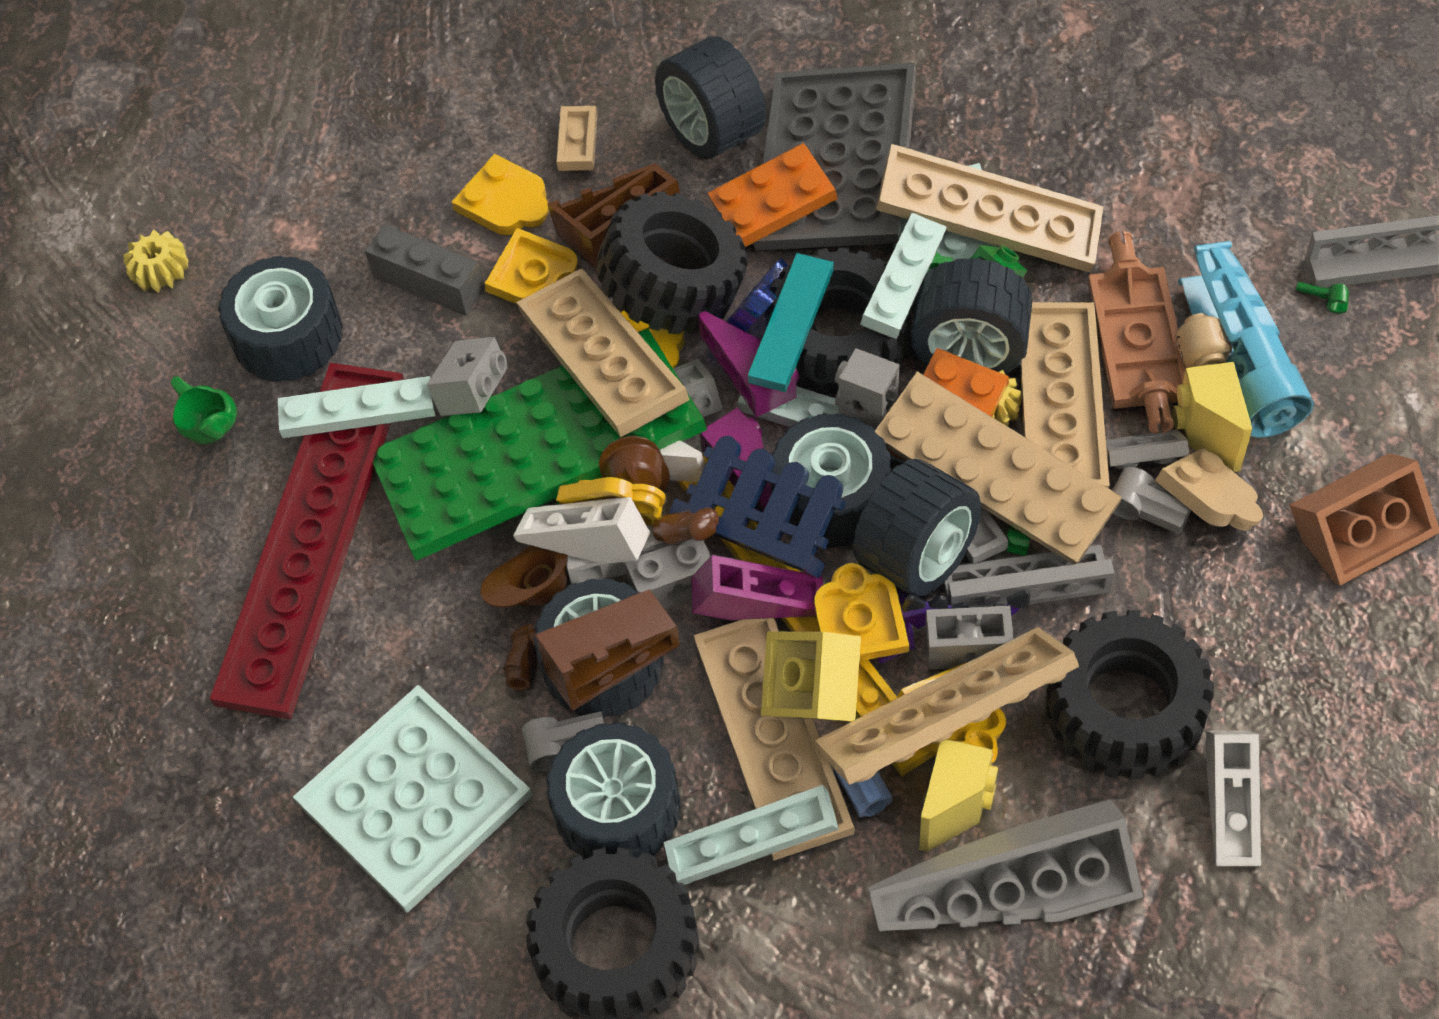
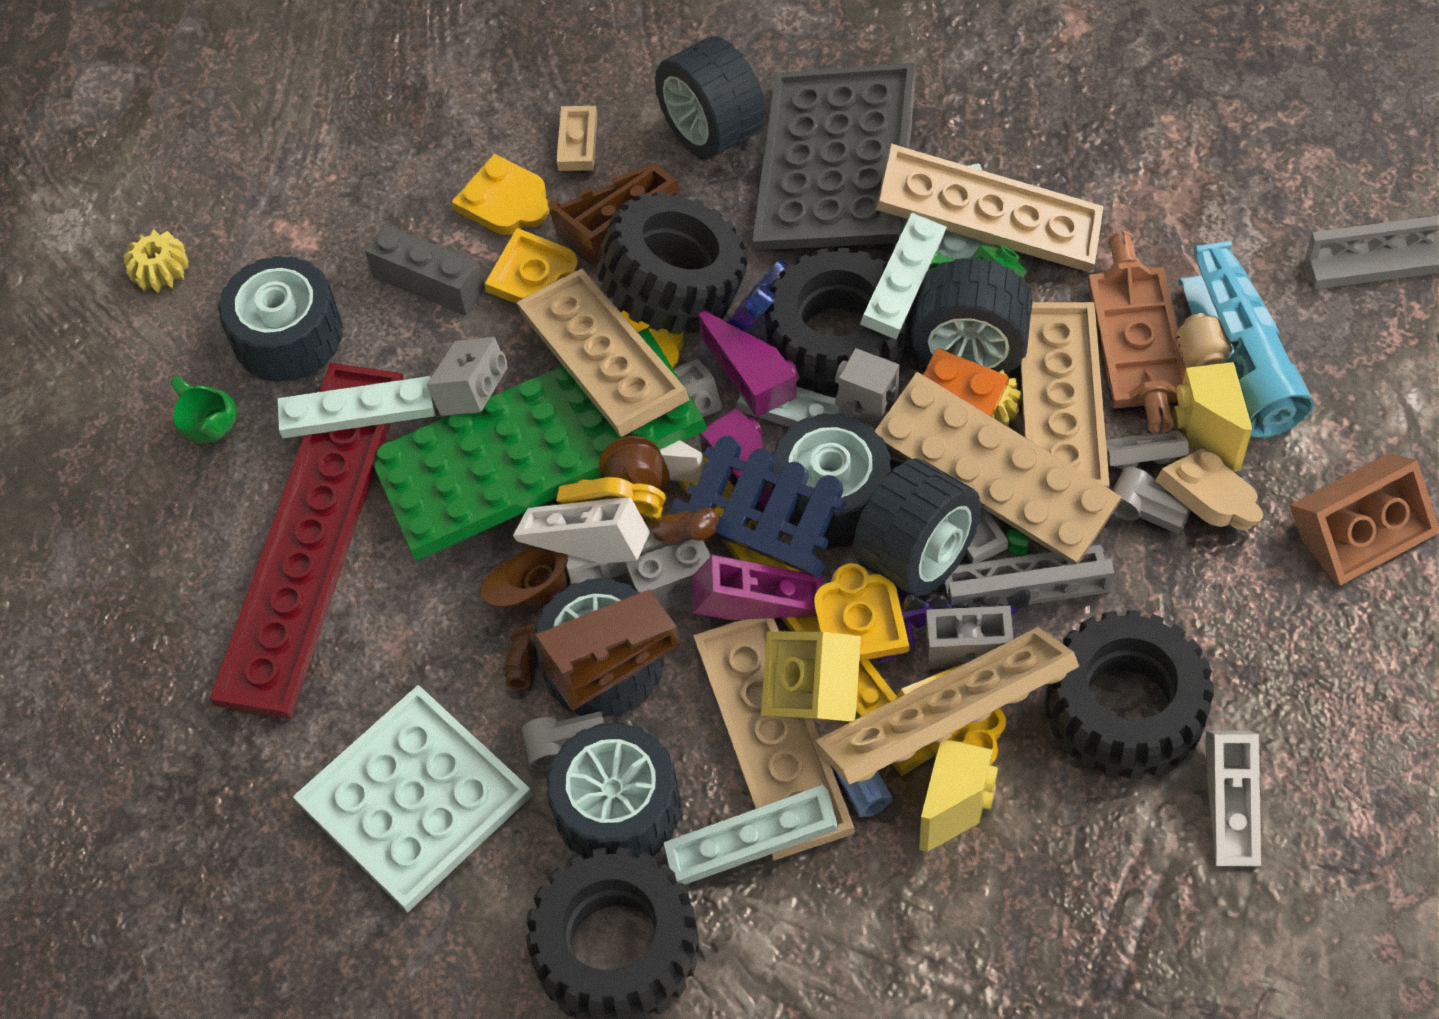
(773, 194): orange plate -> none
(790, 322): teal tile -> none
(1024, 873): light grey wedge -> none
(1336, 295): green hand -> none

